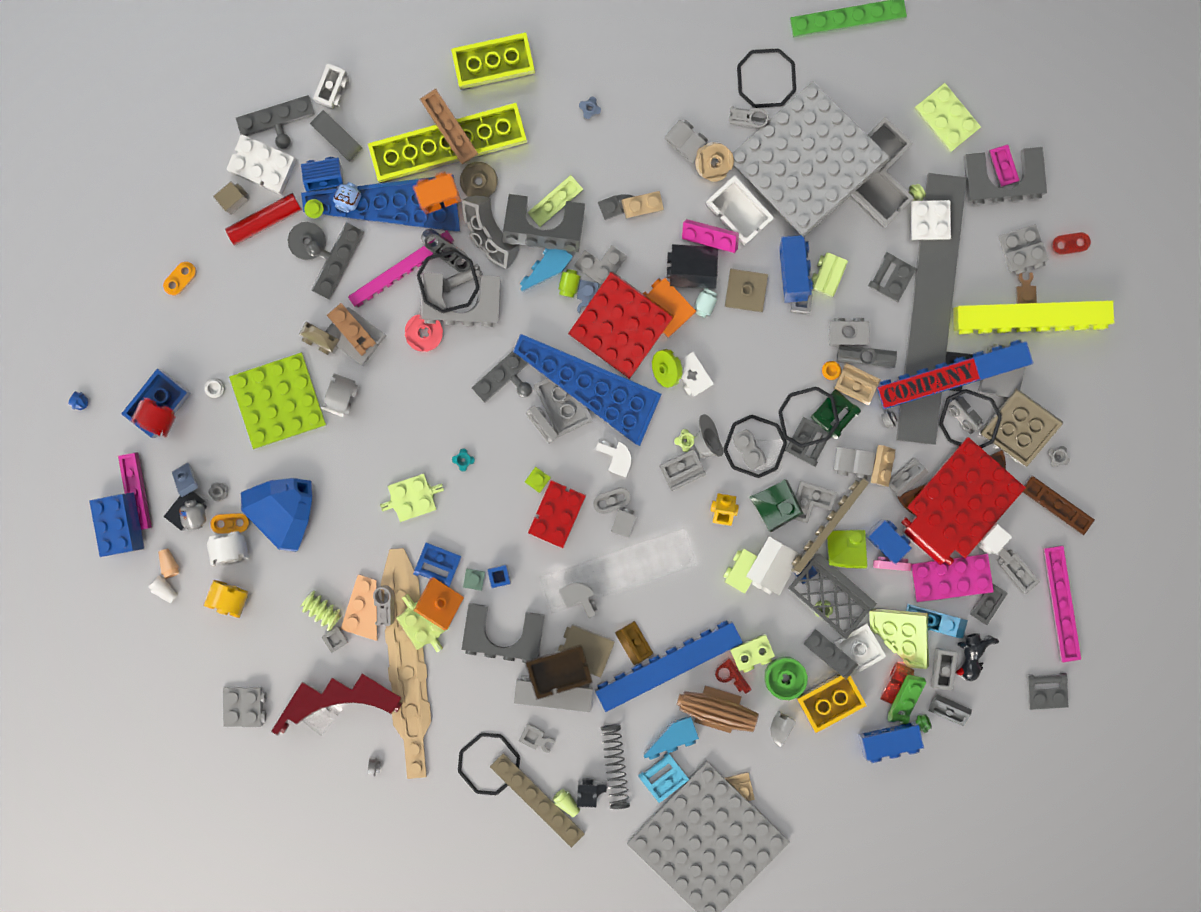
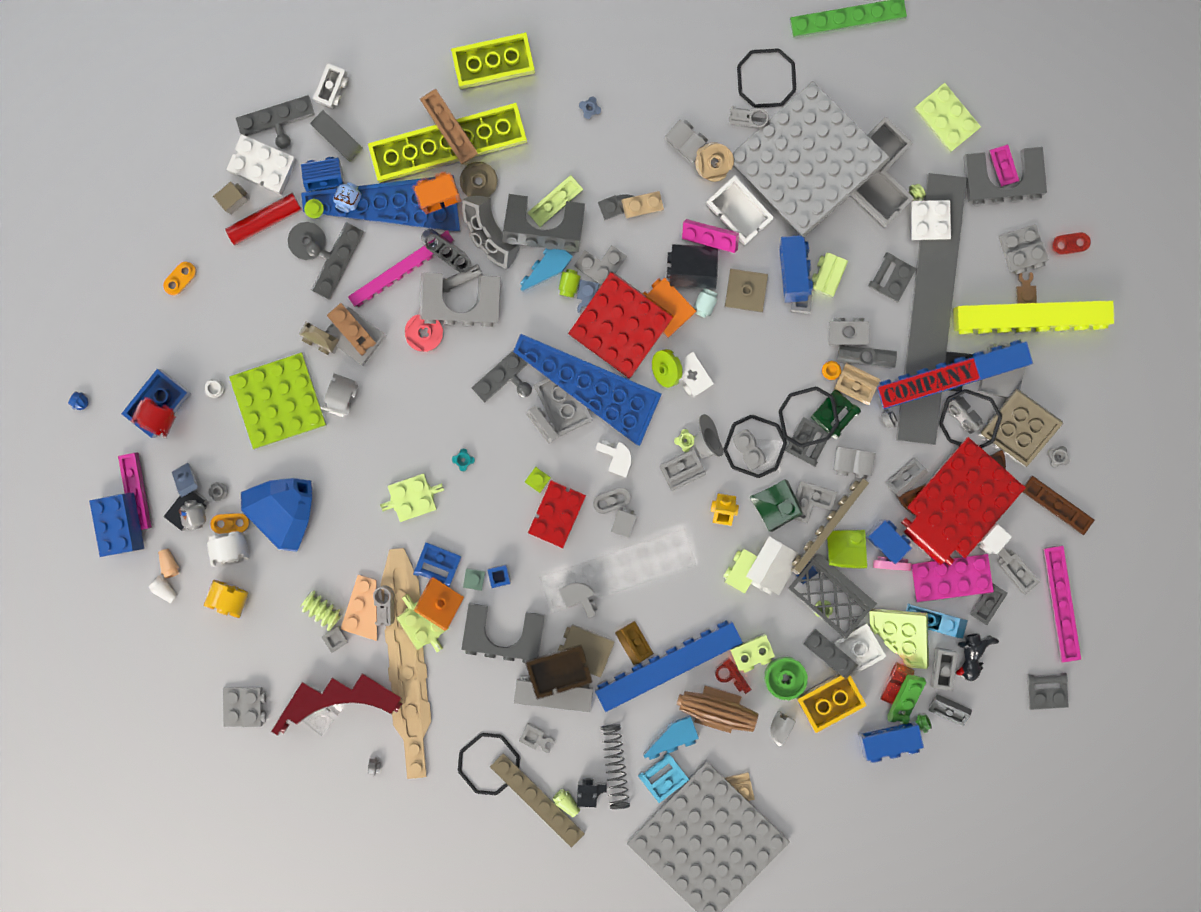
(422, 287): black piece -> none
(883, 465): tan plate -> none

